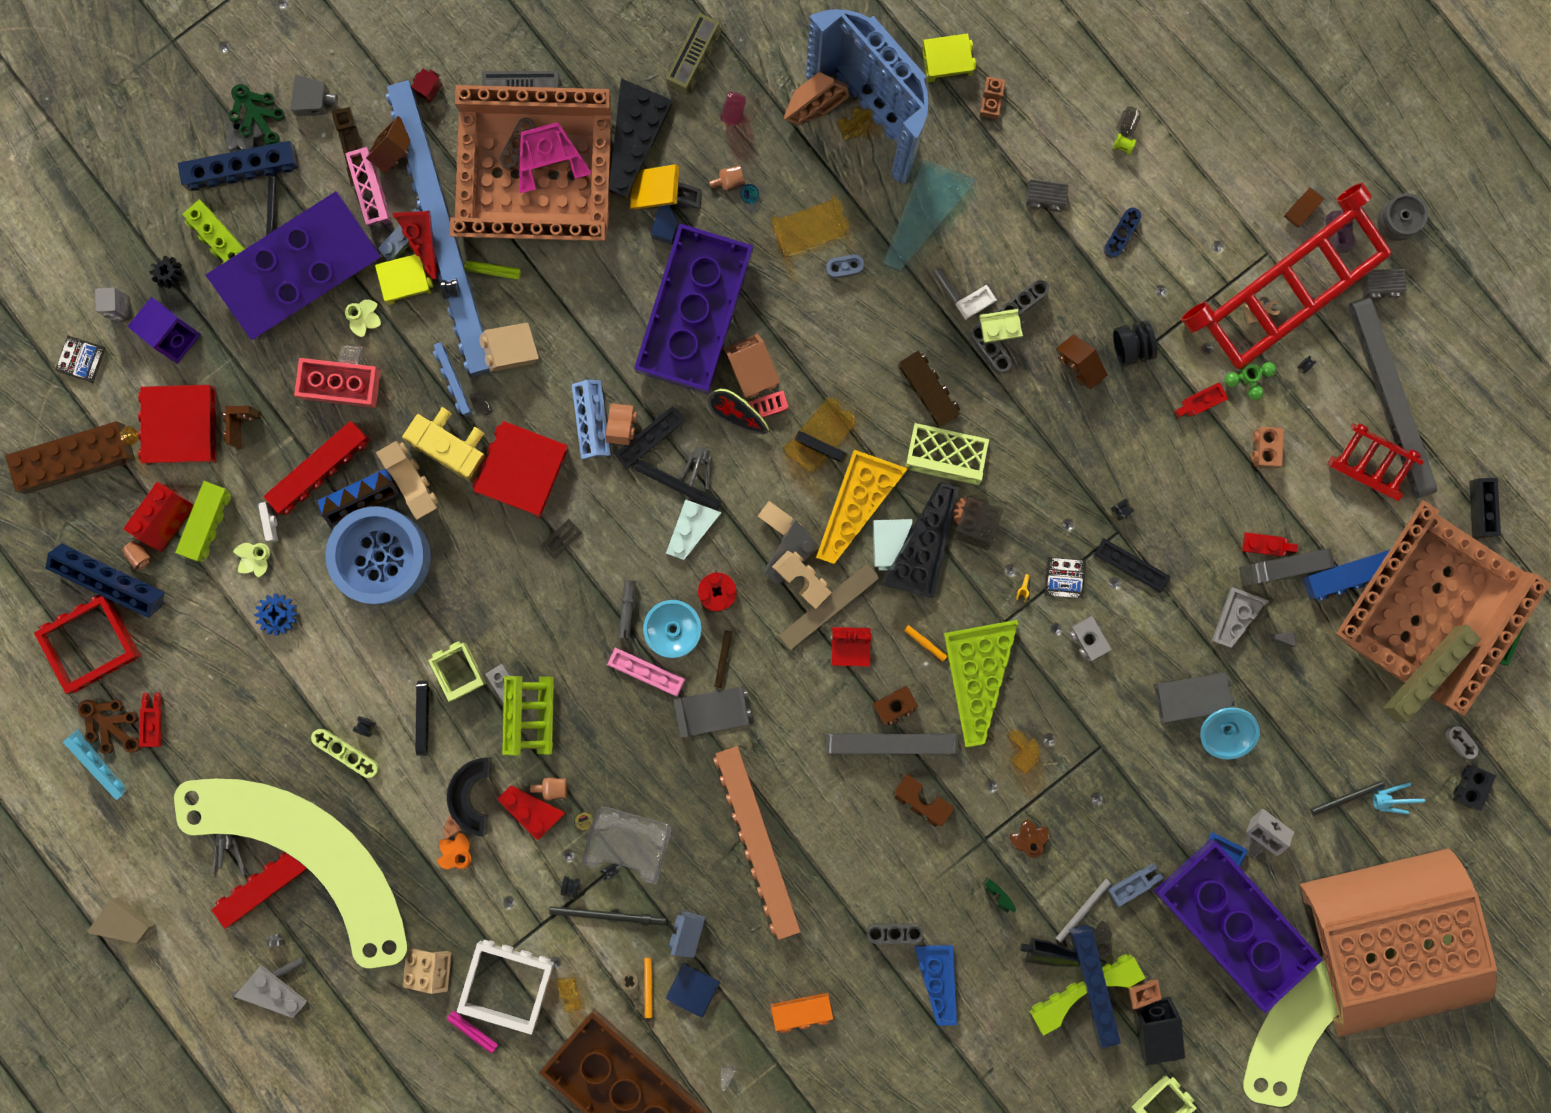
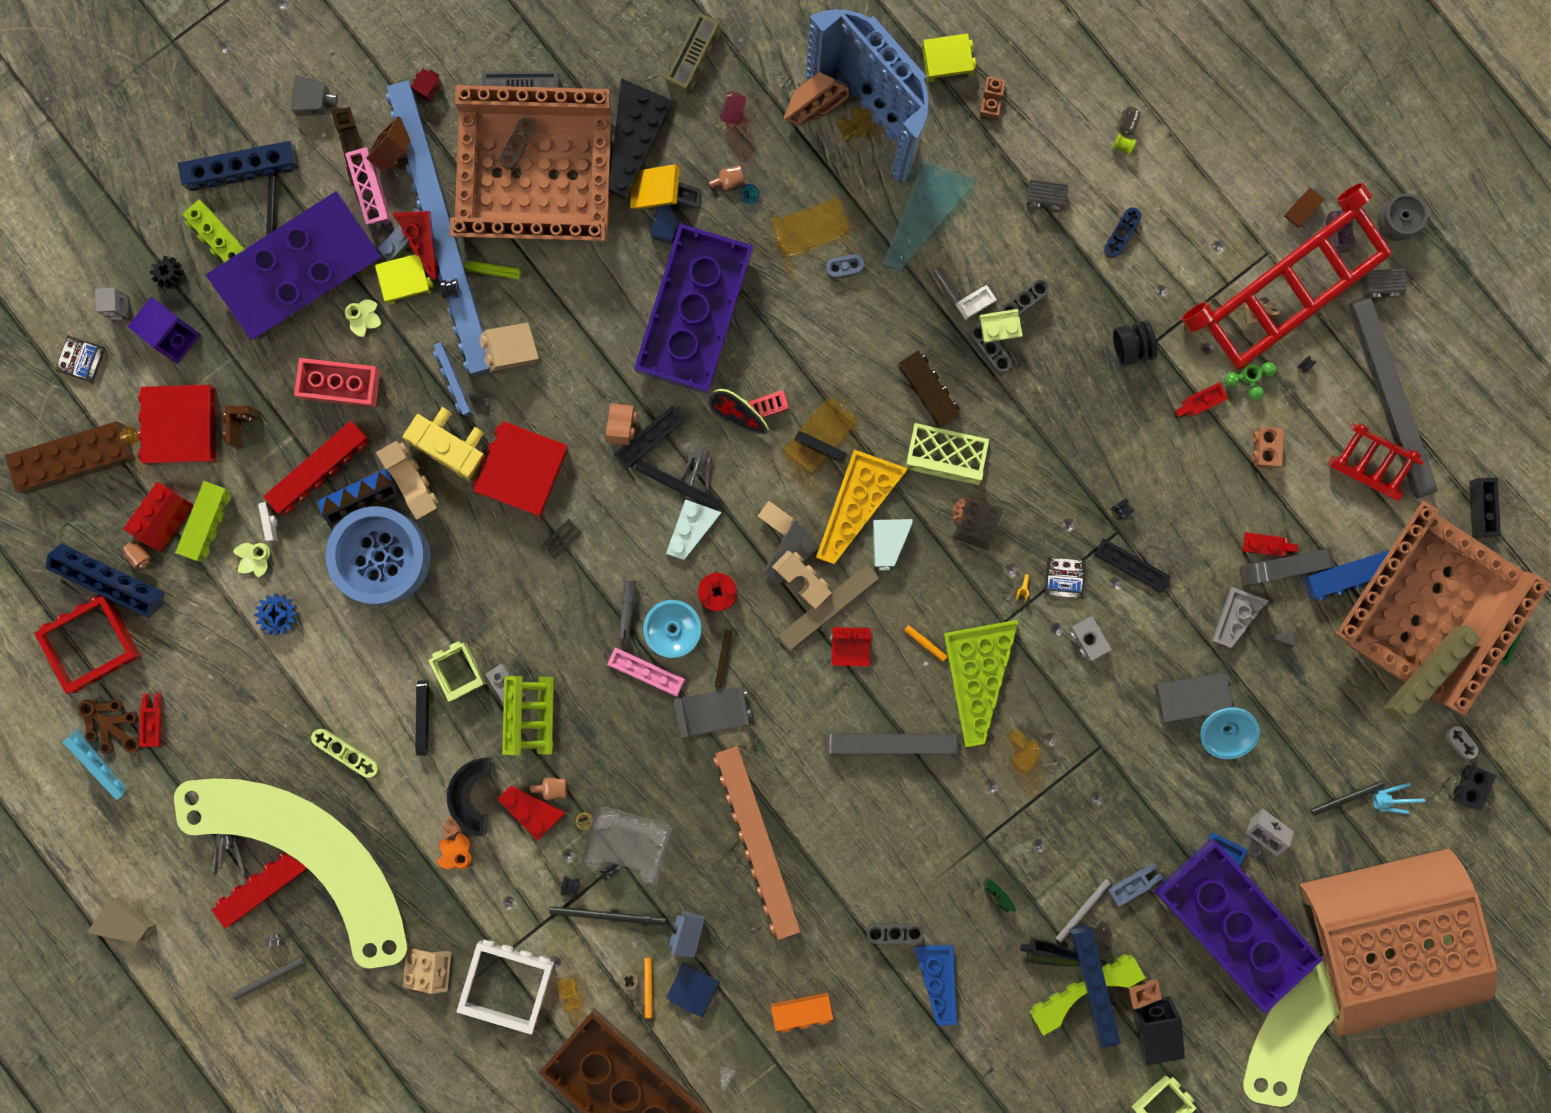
(234, 139): dark grey plate -> none
(254, 112): dark green plant -> none
(271, 993): light grey wing -> none
(350, 354): clear slope -> none
(364, 726): black wheel -> none
(472, 1032): dark pink axle -> none
(544, 147): dark pink wing -> none
(593, 418): light blue fence -> none
(752, 365): nougat slope -> none
(883, 706): reddish brown brick -> none
(921, 556): black wing -> none
(937, 811): reddish brown arch -> none
(1028, 836): reddish brown plate -> none
(1082, 361): reddish brown brick -> none

